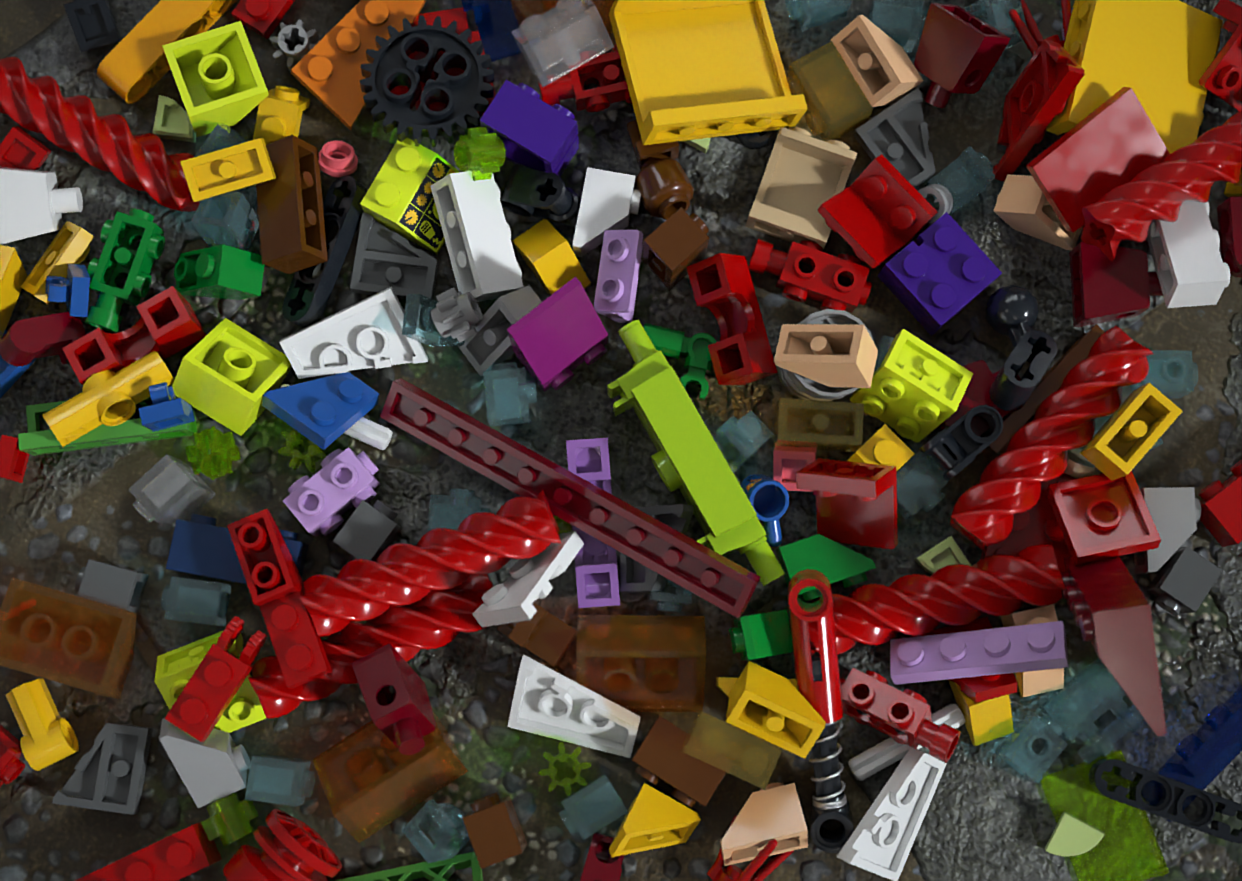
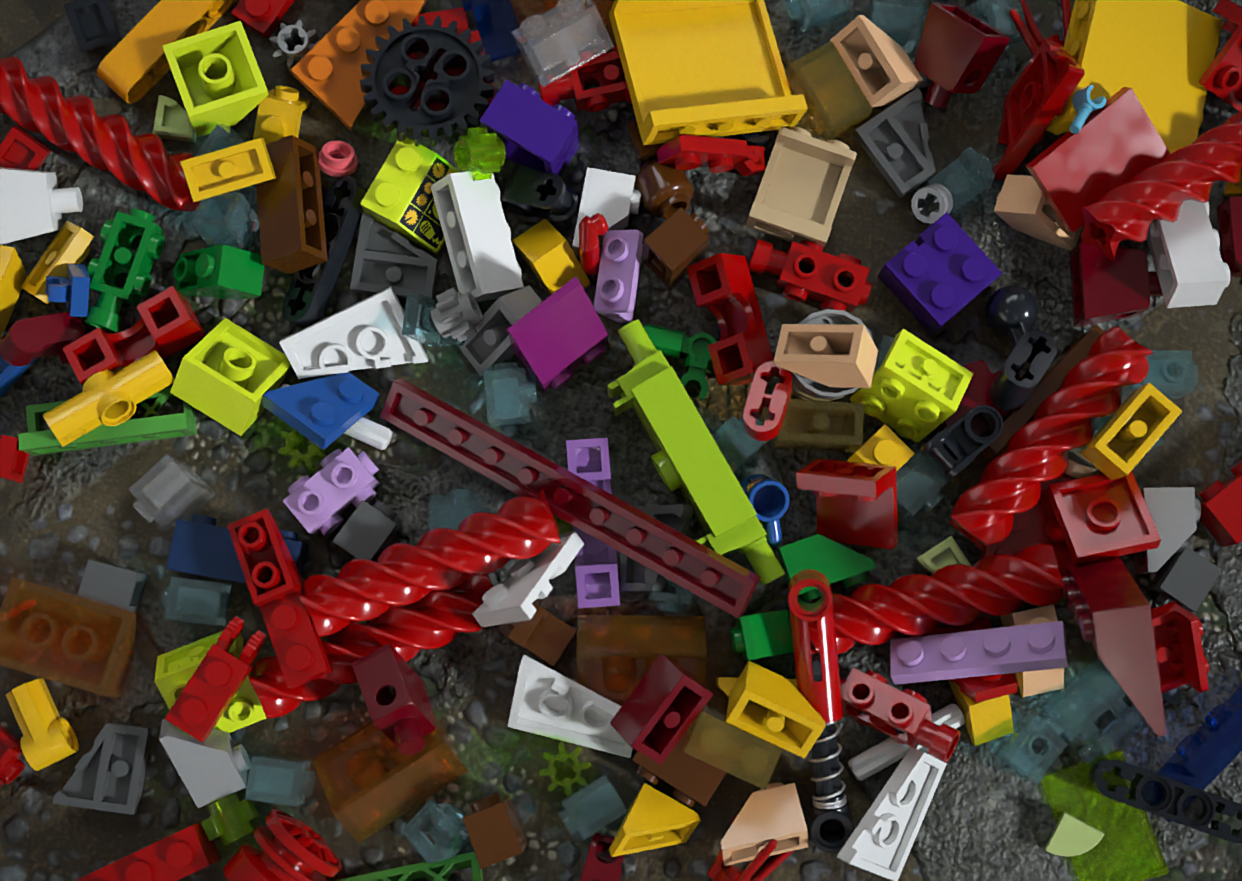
(166, 409): blue tile -> none
(212, 453): clear neon green gear -> none
(589, 246): none -> red arm
(661, 709): none -> dark red brick
(713, 153): none -> red hinge
(759, 398): none -> red beam
(788, 461): coral plate -> none
(878, 212): red bracket -> none
(1084, 106): none -> medium azure hand
(1179, 648): none -> red bracket

